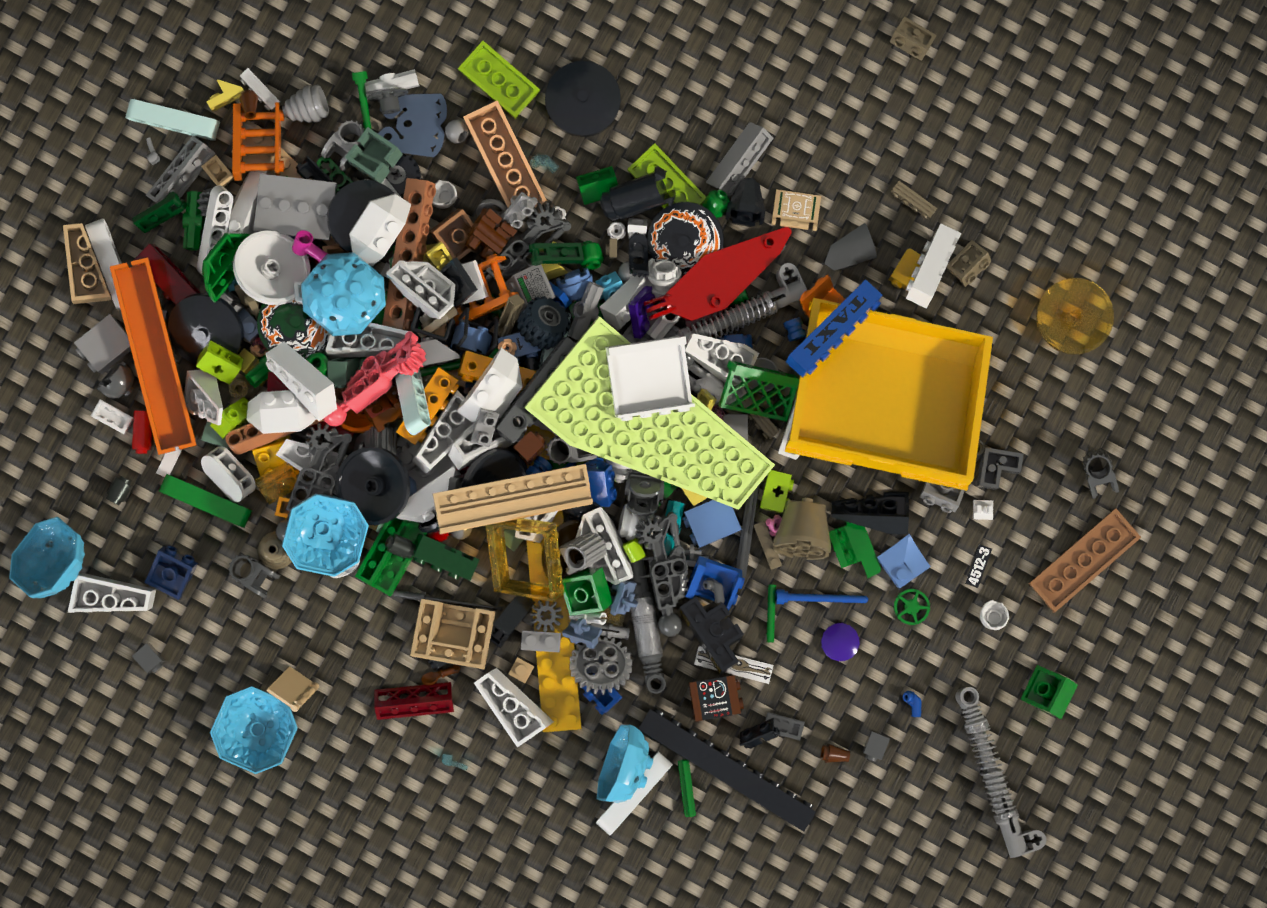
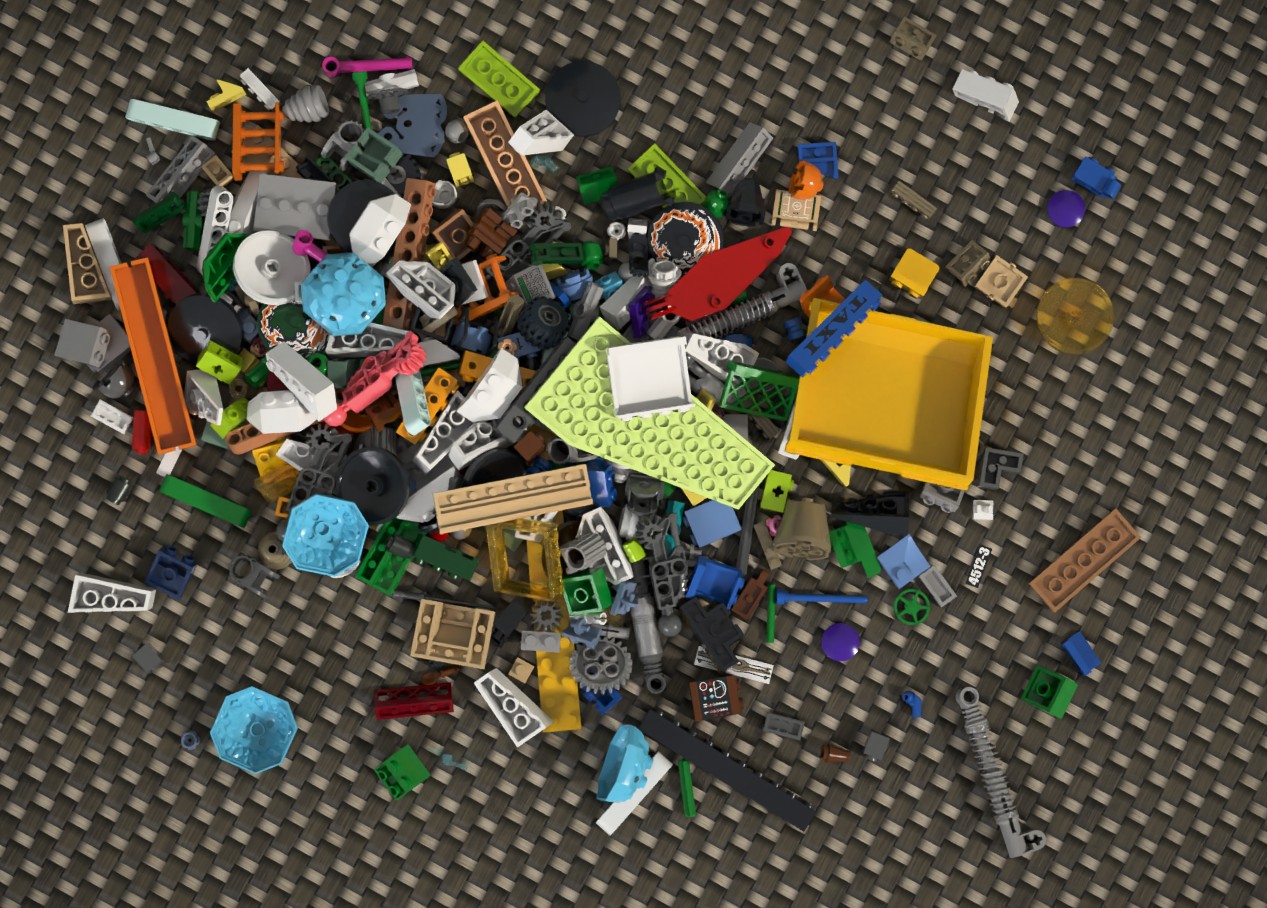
(47, 559): clear light blue rock -> none
(83, 343): none -> light grey panel
(185, 737): none -> sand blue plate
(228, 474): white brick -> none
(249, 103): reddish brown cone -> none
(293, 688): tan piece -> none
(365, 65): none -> dark pink piece
(402, 772): none -> green slope
(460, 169): none -> light yellow brick
(484, 427): light grey hips -> none
(541, 135): none -> white wedge
(716, 587): dark grey arm -> none
(751, 595): none -> reddish brown plate
(752, 736): black hinge -> none
(806, 181): none -> orange cylinder
(822, 156): none -> blue wing
(841, 473): none -> light yellow slope
(851, 250): dark grey panel -> none
(932, 265): white wedge -> none
(937, 586): none -> light grey tile
(986, 93): none -> white wedge
(994, 615): white hair -> none
(1001, 281): none -> tan plate
(1066, 208): none -> dark purple dish
(1080, 653): none -> blue panel
(1096, 178): none -> blue hinge
(1102, 476): dark grey piece -> none

